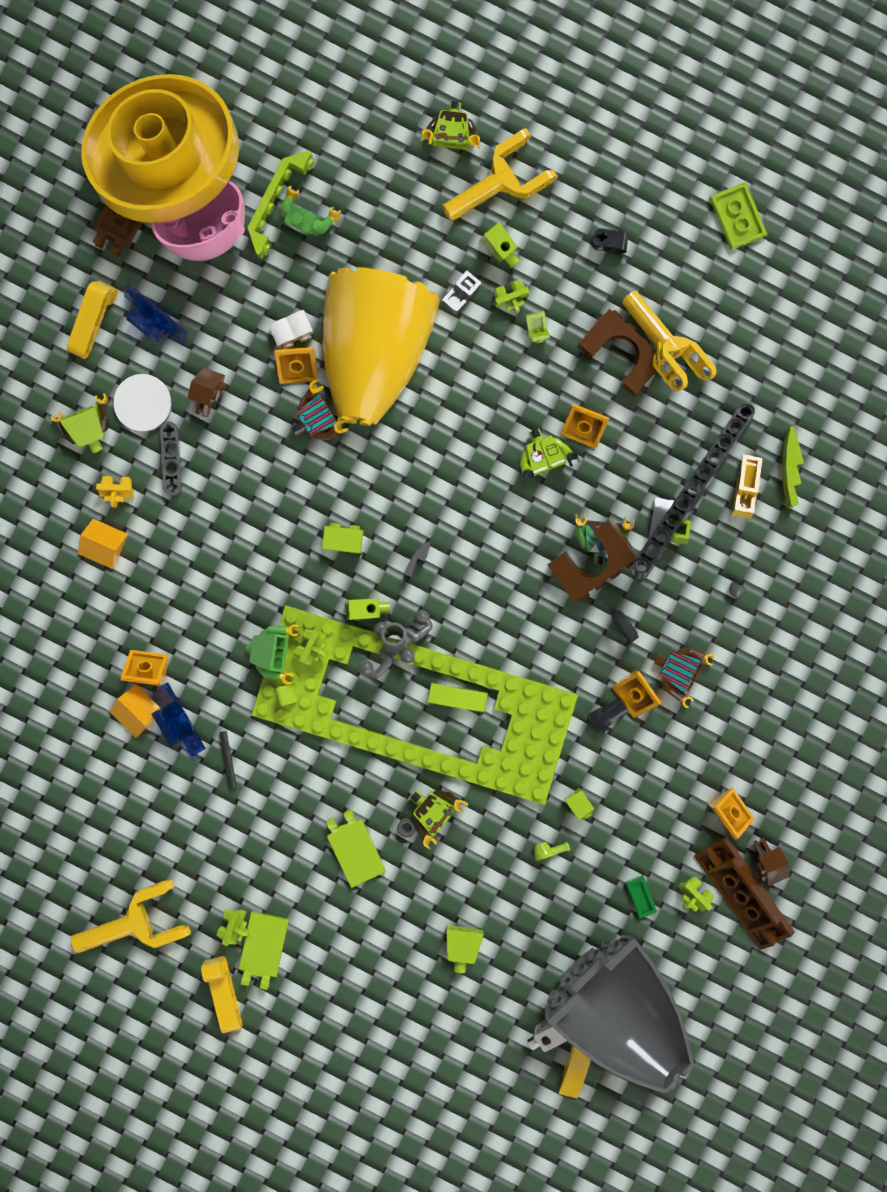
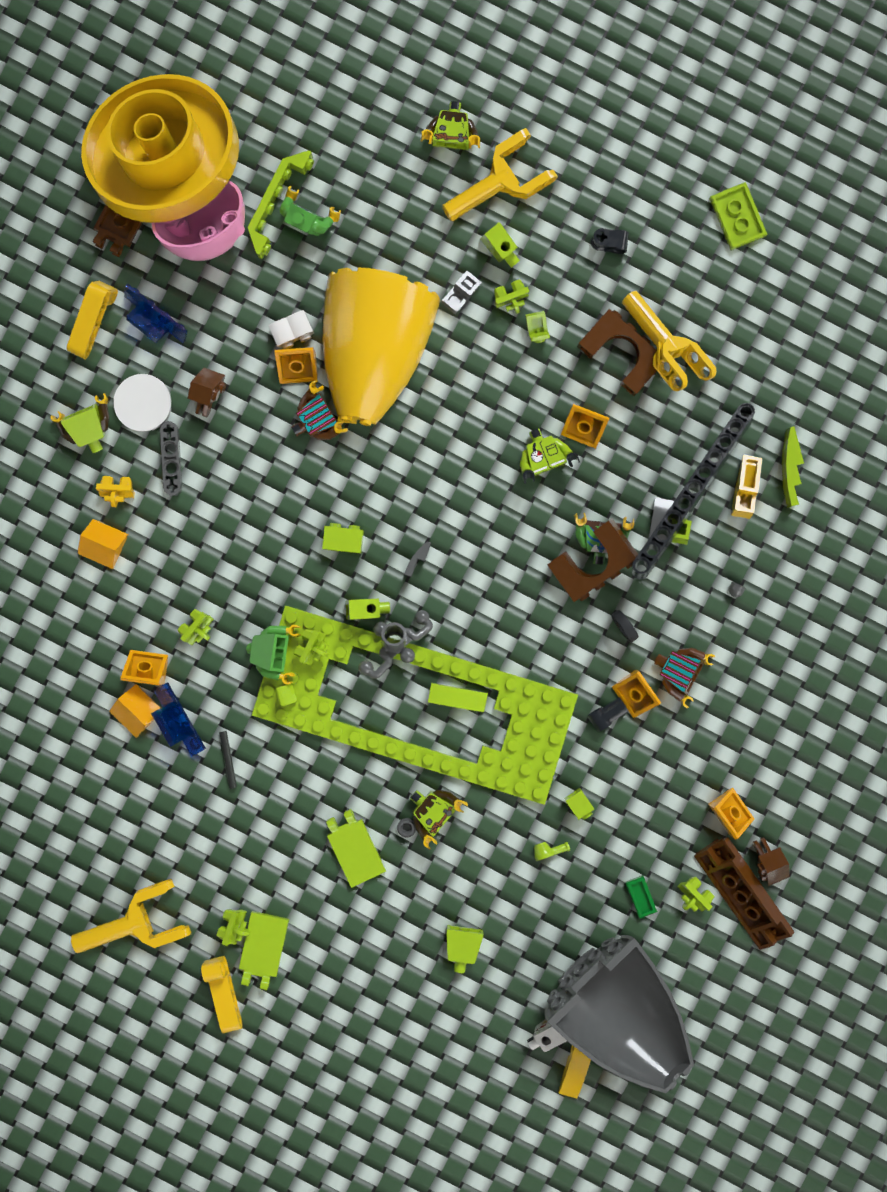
(198, 629): none -> lime hips

